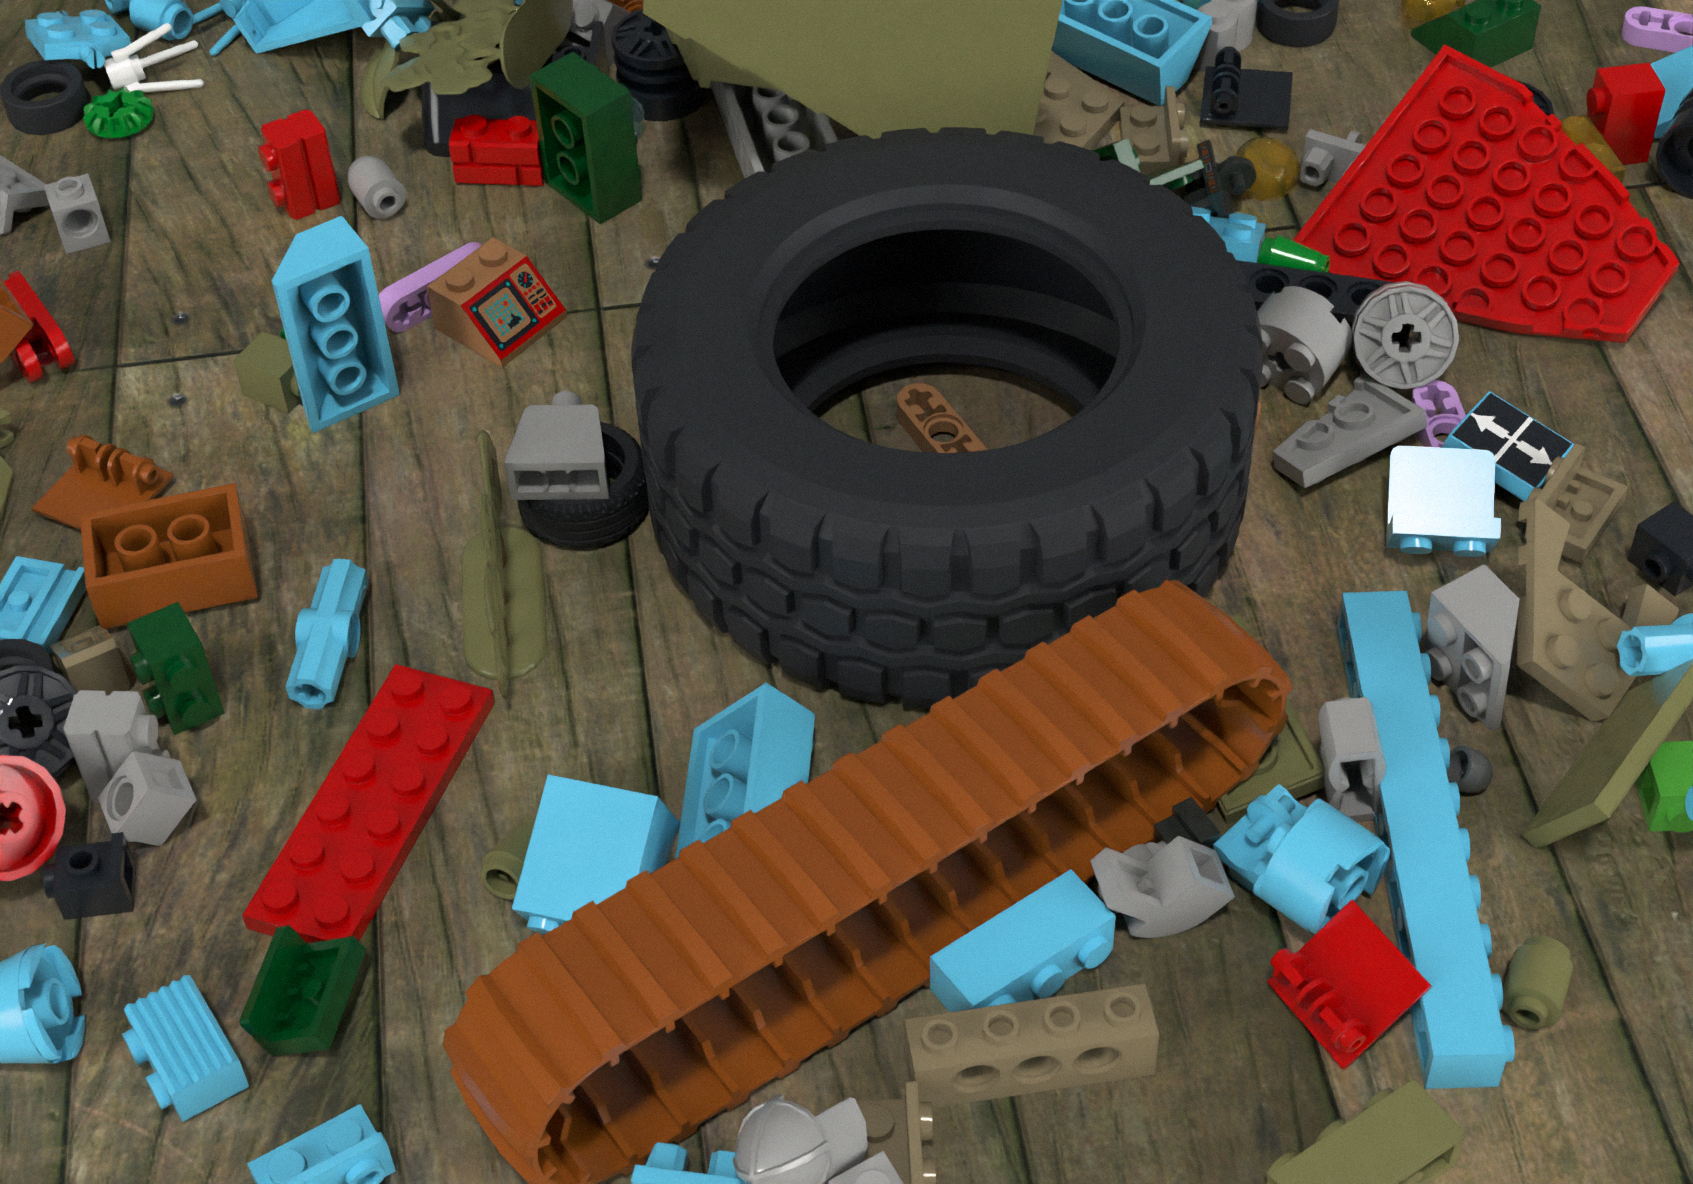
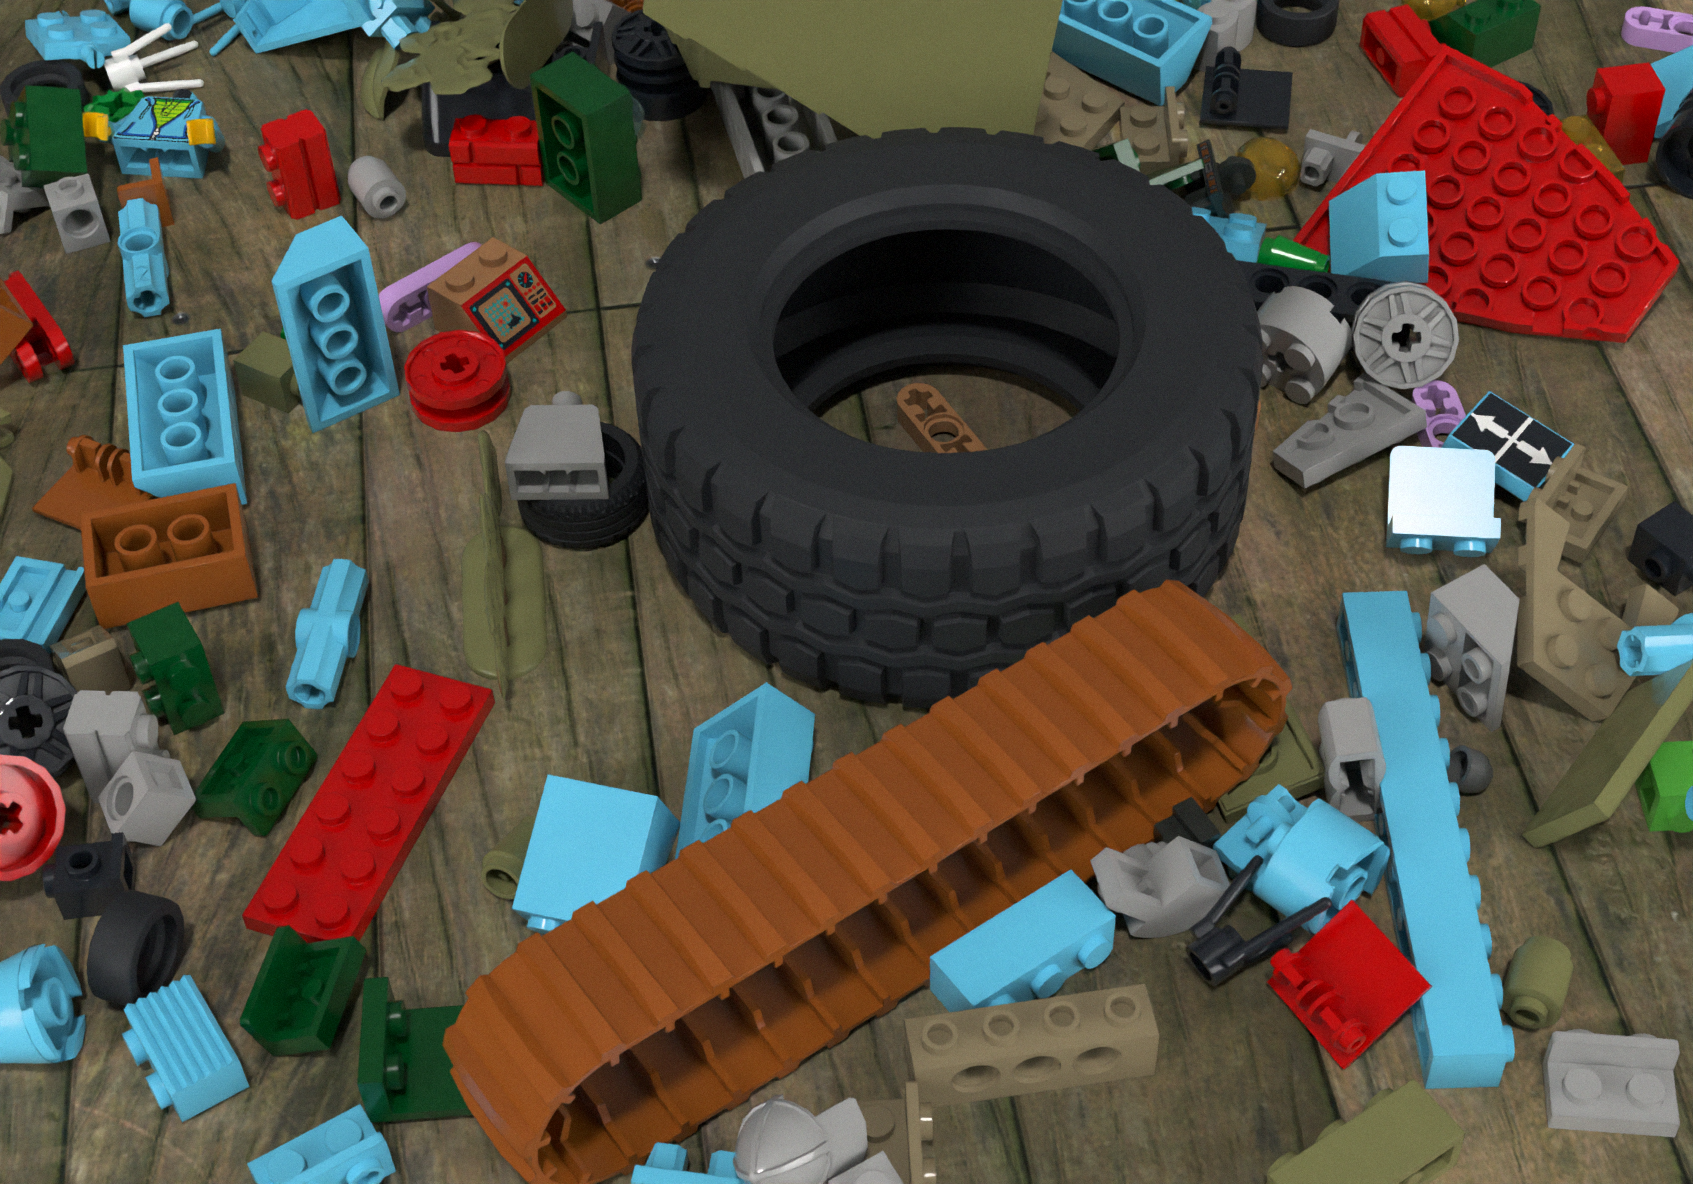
(45, 135): none -> dark green brick
(135, 947): none -> black tyre
(143, 257): none -> medium azure piece
(152, 190): none -> dark orange panel
(163, 128): none -> medium azure torso
(182, 415): none -> medium azure slope
(255, 774): none -> dark green bracket
(403, 1058): none -> dark green bracket
(457, 380): none -> red wheel
(1223, 951): none -> black plant
(1381, 229): none -> medium azure slope
(1398, 45): none -> red brick
(1611, 1083): none -> light grey bracket

